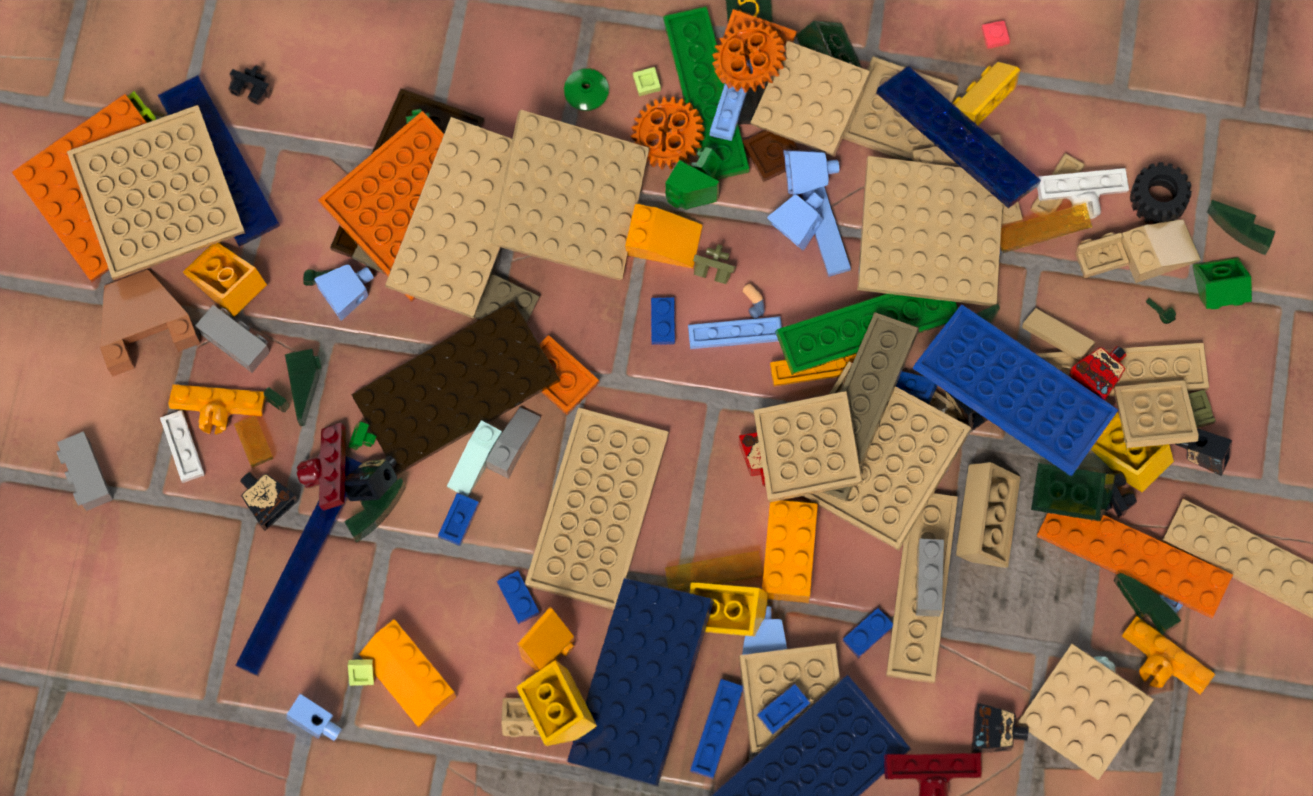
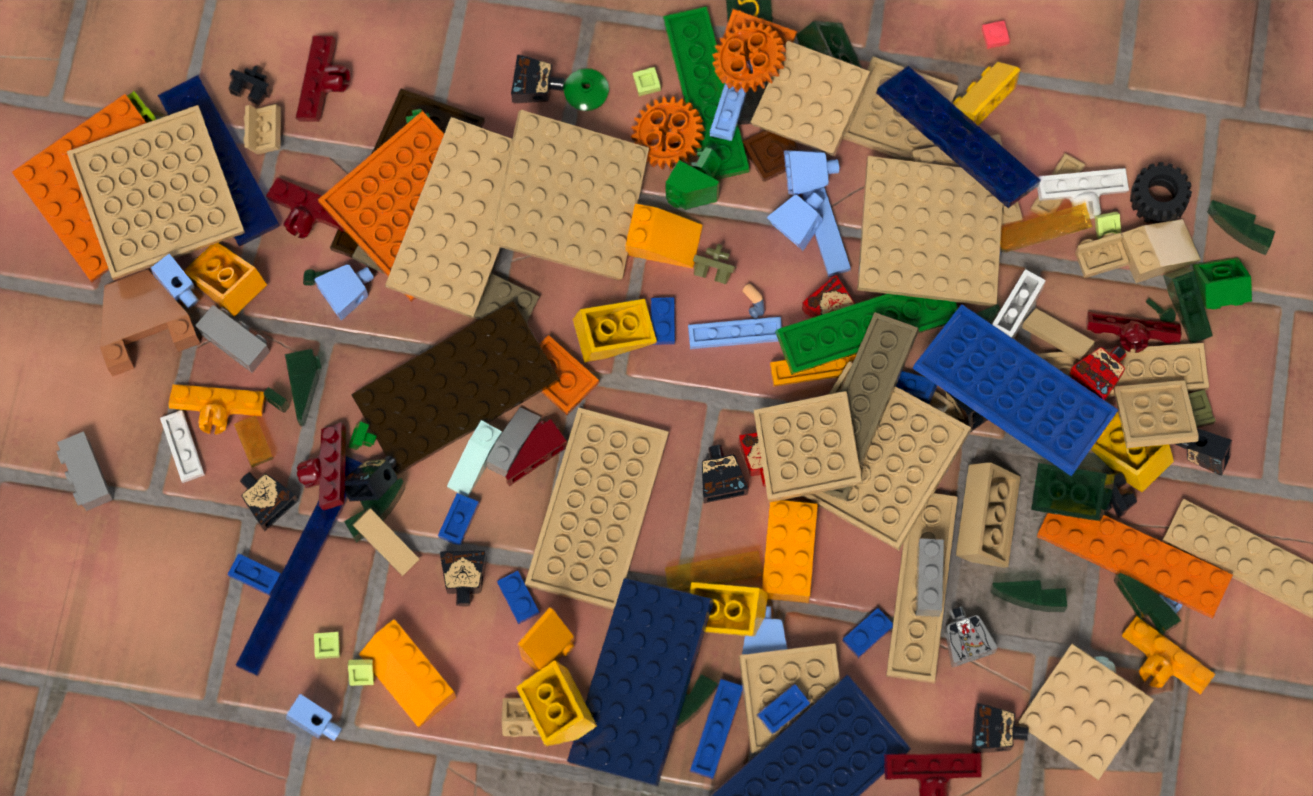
(170, 275): none -> light blue torso
(254, 574): none -> blue plate
(262, 128): none -> tan bracket
(304, 208): none -> dark red plate
(320, 79): none -> dark red plate
(326, 645): none -> yellowish green plate
(385, 541): none -> tan tile
(463, 573): none -> torso
(534, 81): none -> torso
(540, 446): none -> dark red slope
(613, 329): none -> yellow slope
(696, 700): none -> clear green slope
(722, 476): none -> torso
(827, 299): none -> torso
(967, 638): none -> light grey torso
(1019, 303): none -> white brick
(1031, 595): none -> clear green slope
(1107, 223): none -> yellowish green plate
(1133, 331): none -> dark red plate
(1188, 304): none -> clear green slope

